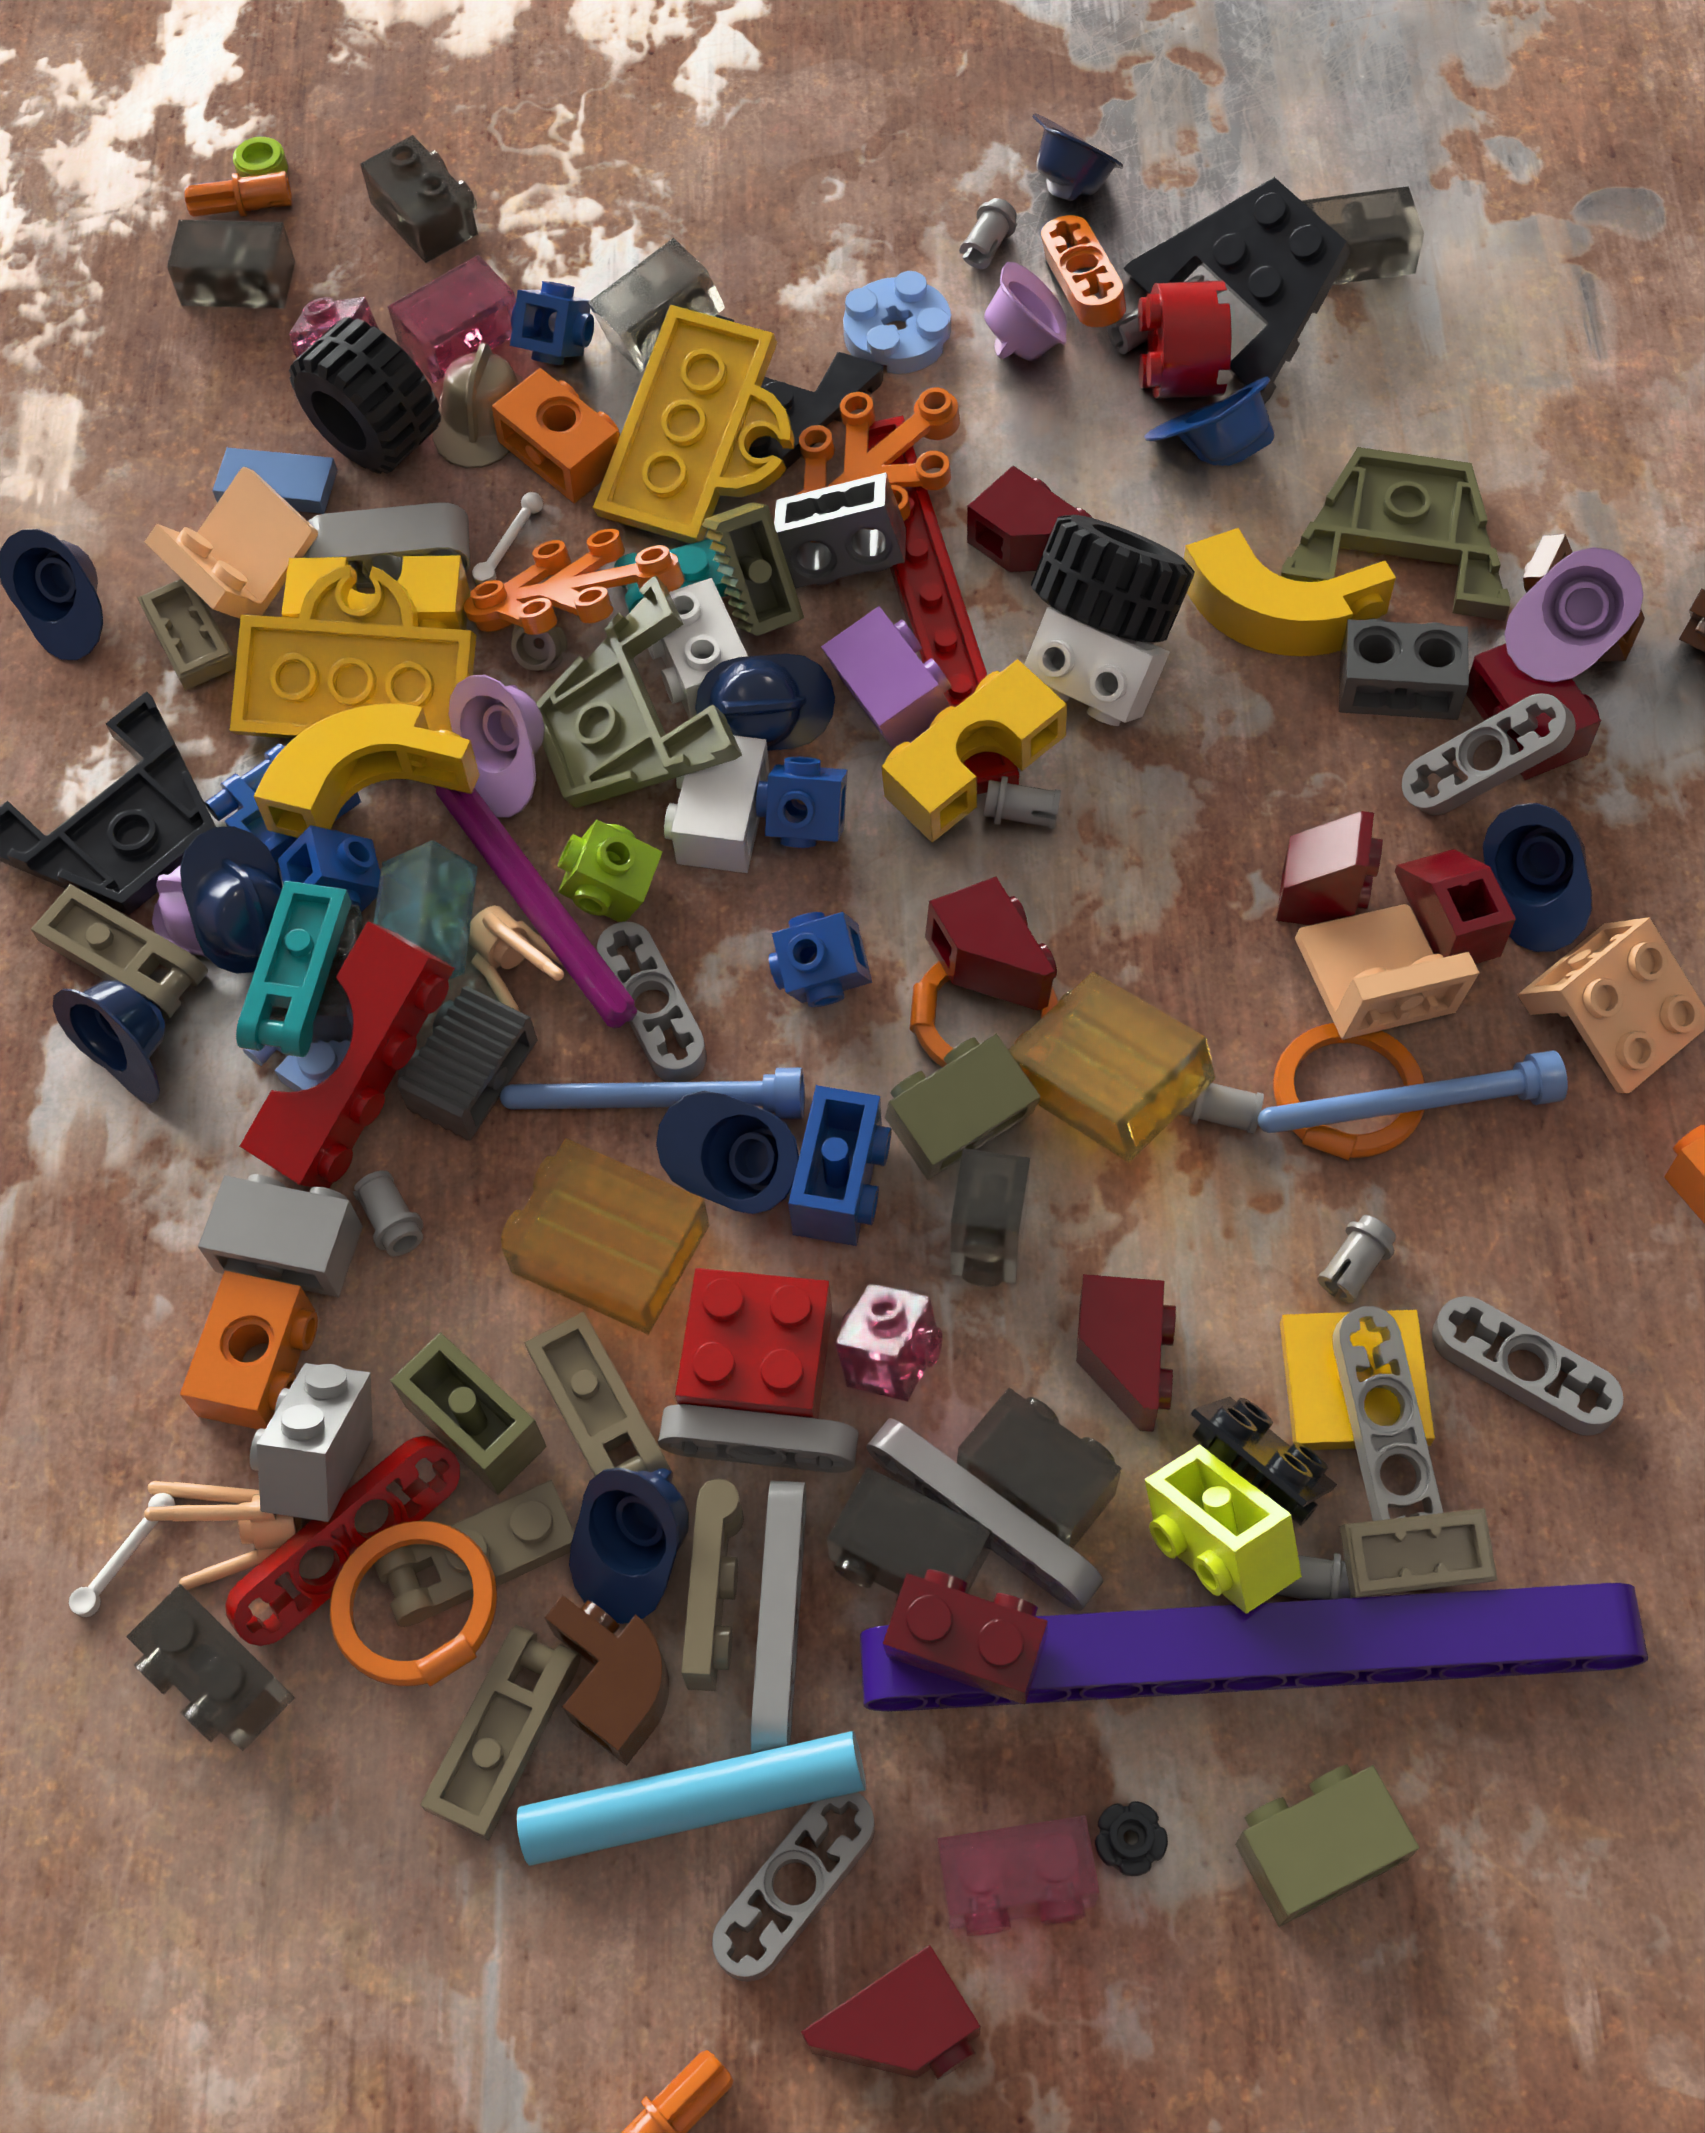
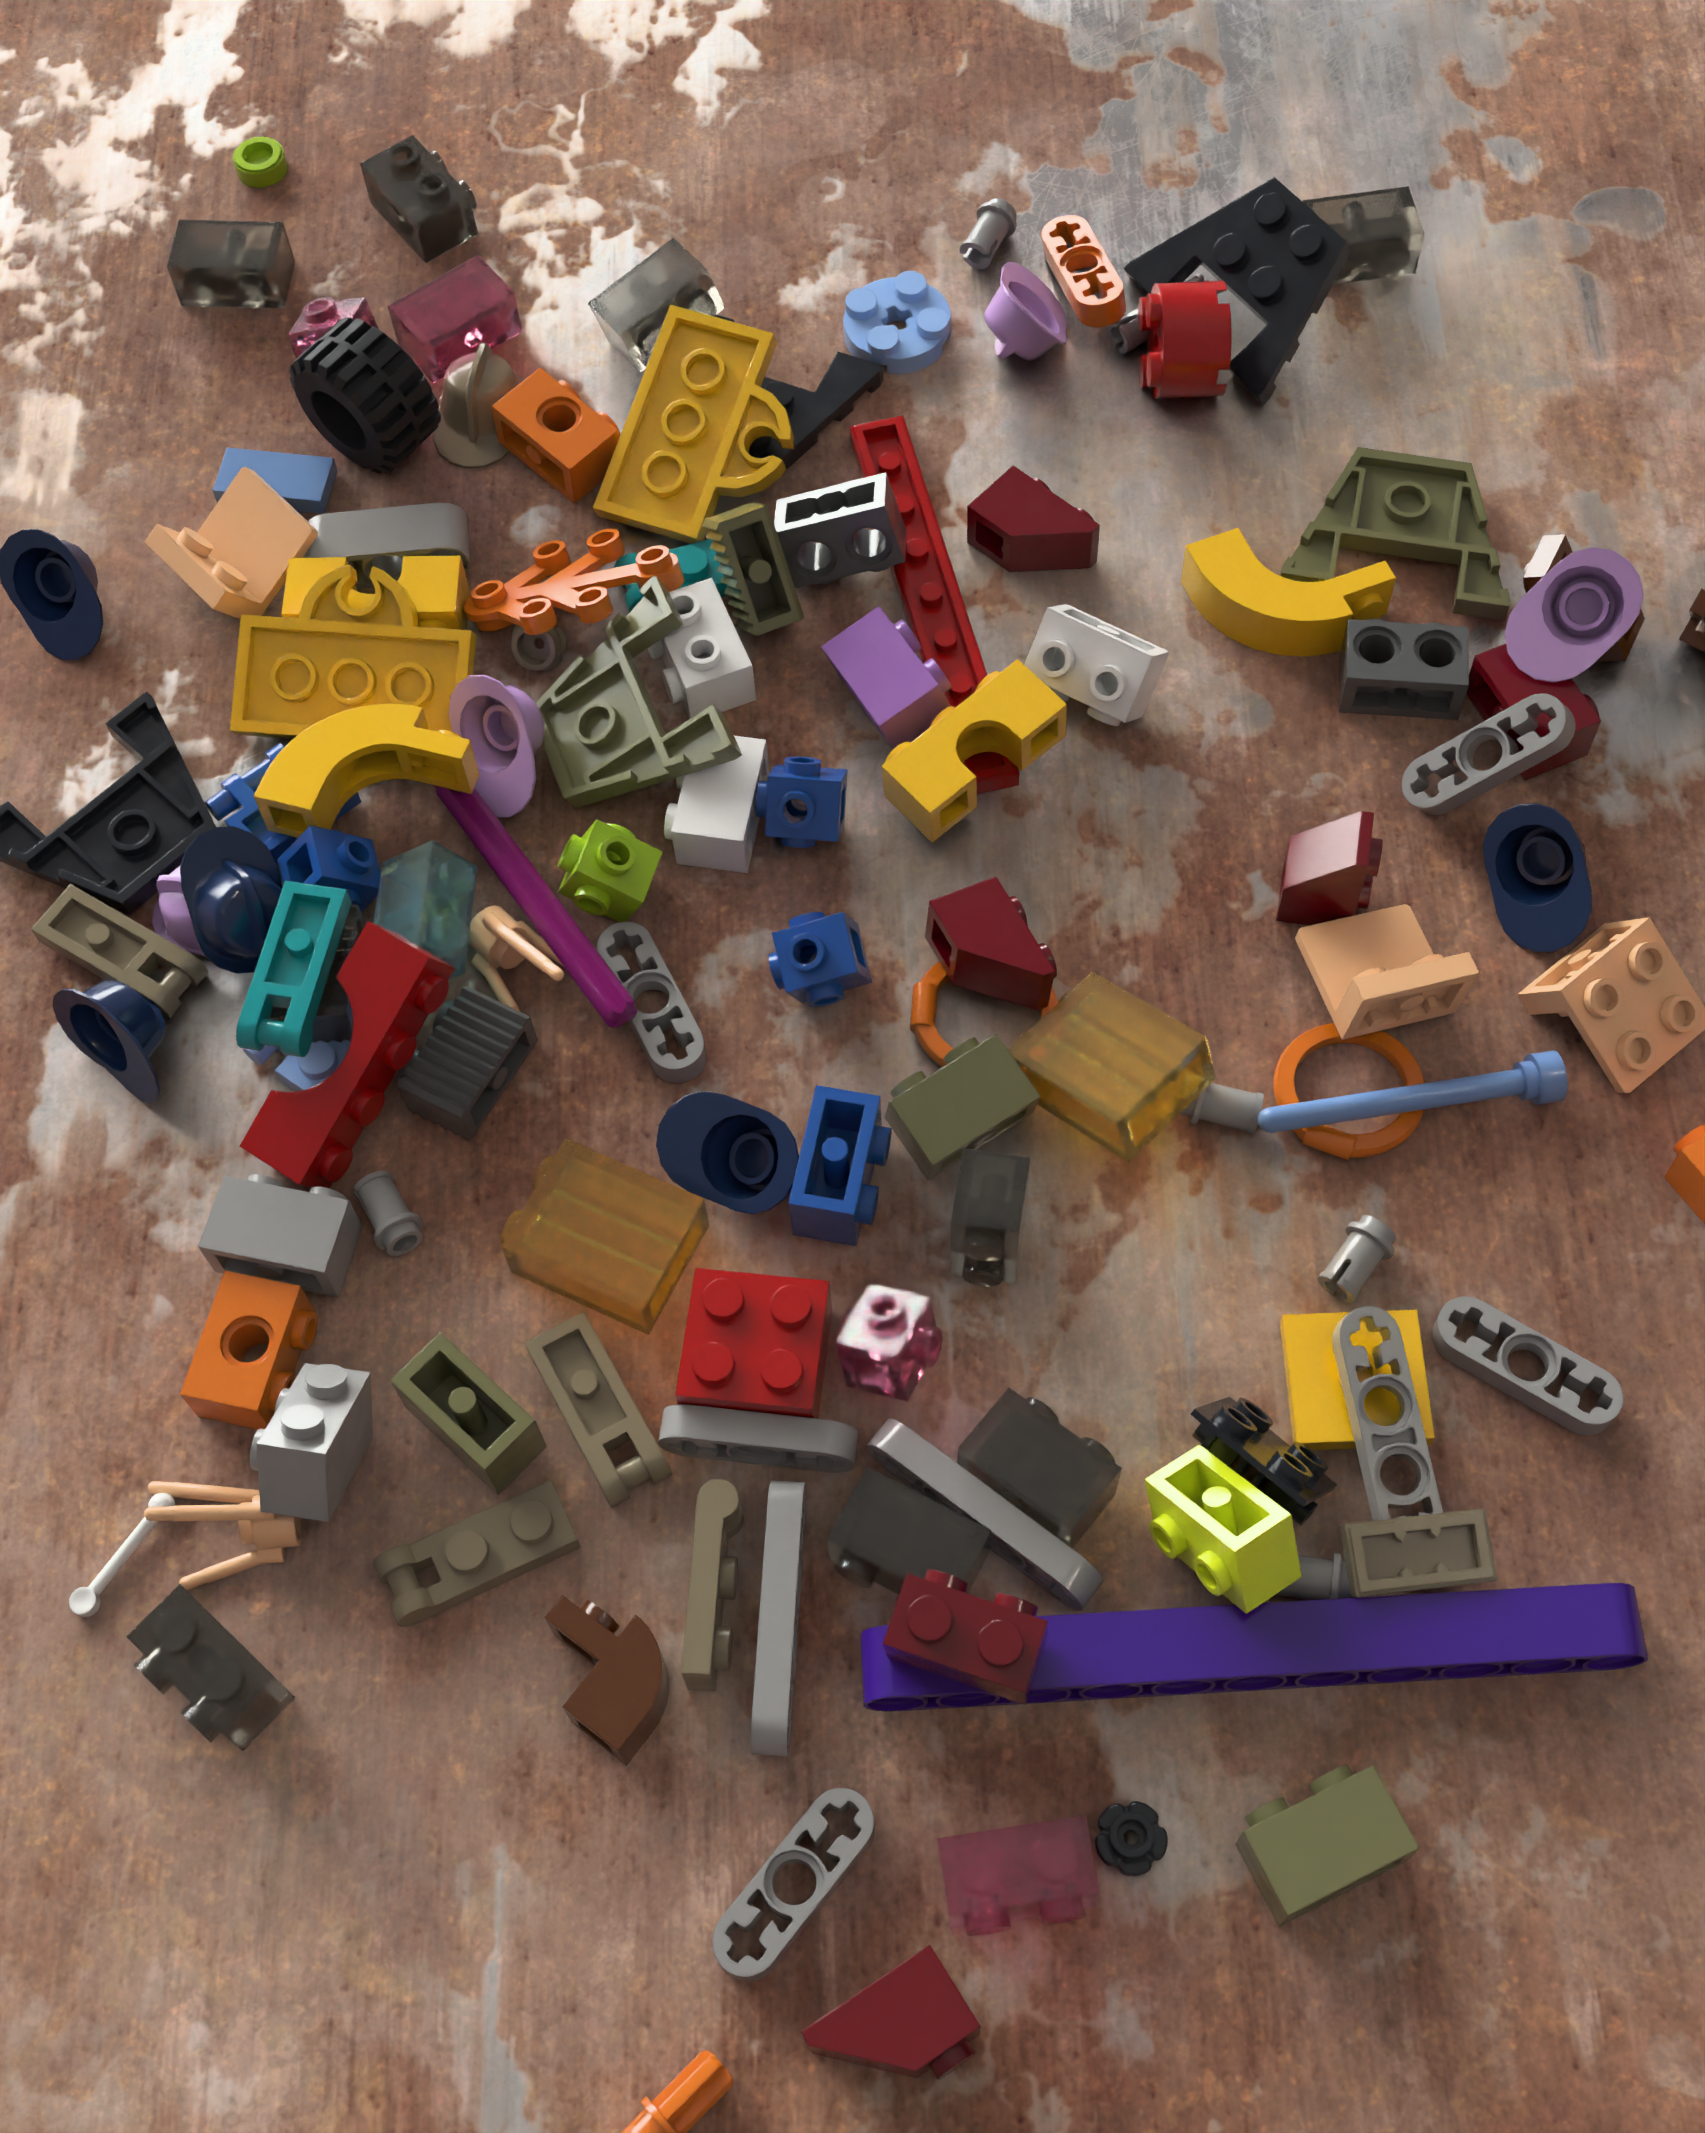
(187, 633): dark tan plate -> none
(239, 194): orange axle -> none
(341, 1537): red beam -> none
(445, 1658): orange piece -> none
(485, 571): white hinge -> none
(499, 1734): dark tan plate -> none
(551, 323): blue brick -> none
(627, 1540): dark blue piece -> none
(690, 1798): medium azure piece -> none
(771, 698): dark blue piece -> none
(776, 1093): medium blue piece -> none
(934, 418): orange plant -> none
(1021, 803): light grey pin -> none
(1070, 162): dark blue piece -> none
(1112, 578): black tyre -> none
(1122, 1341): dark red slope -> none
(1225, 429): blue piece -> none
(1457, 904): dark red slope -> none

